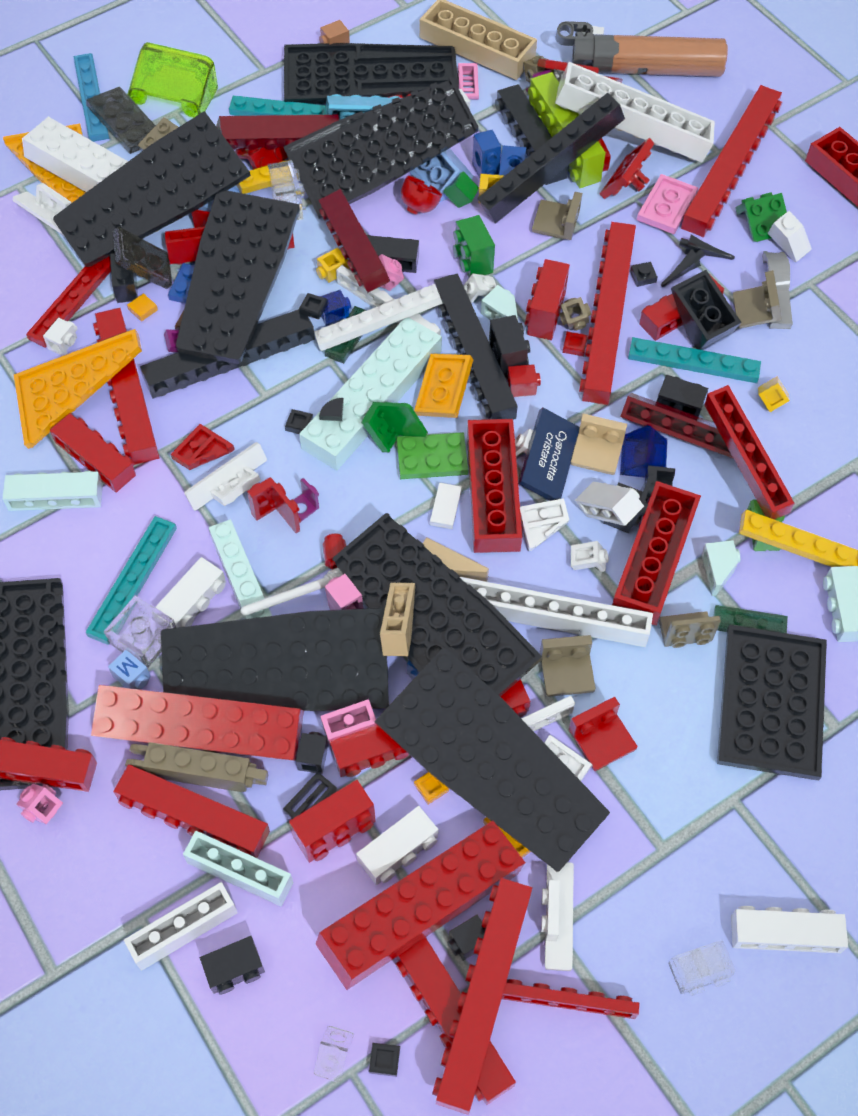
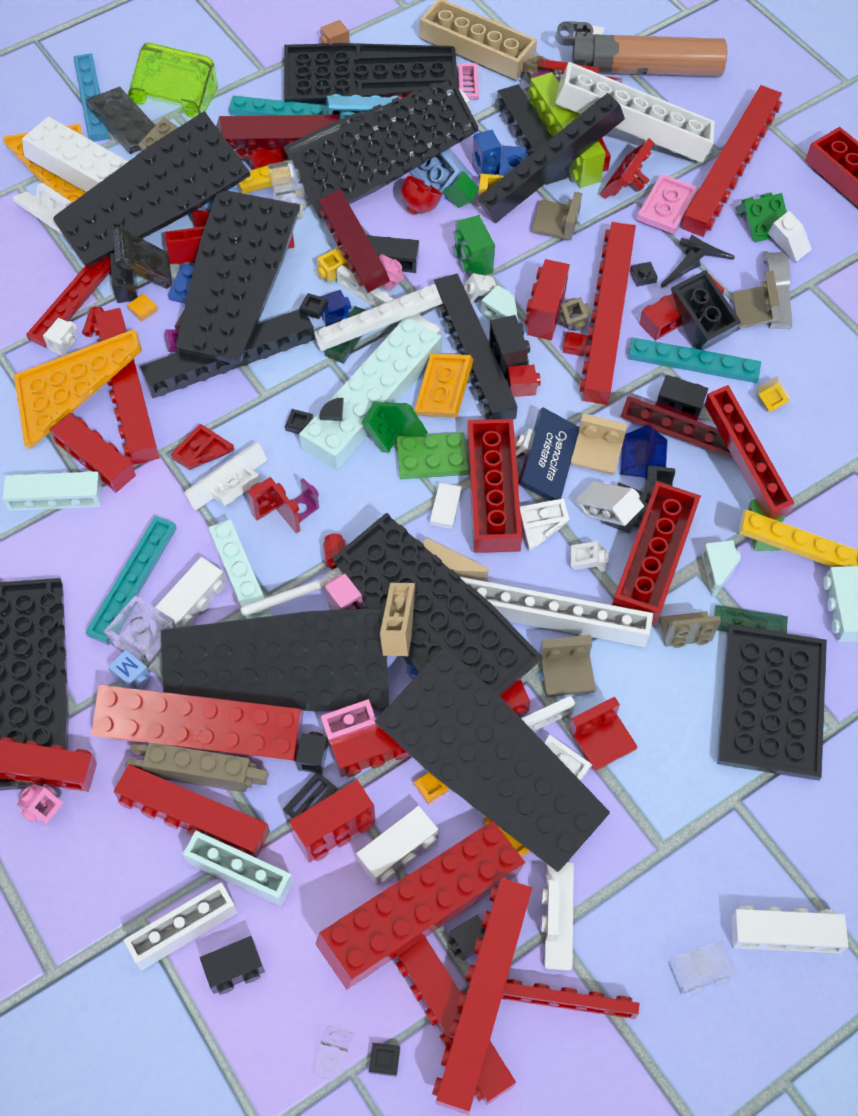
(88, 329): none -> red arm

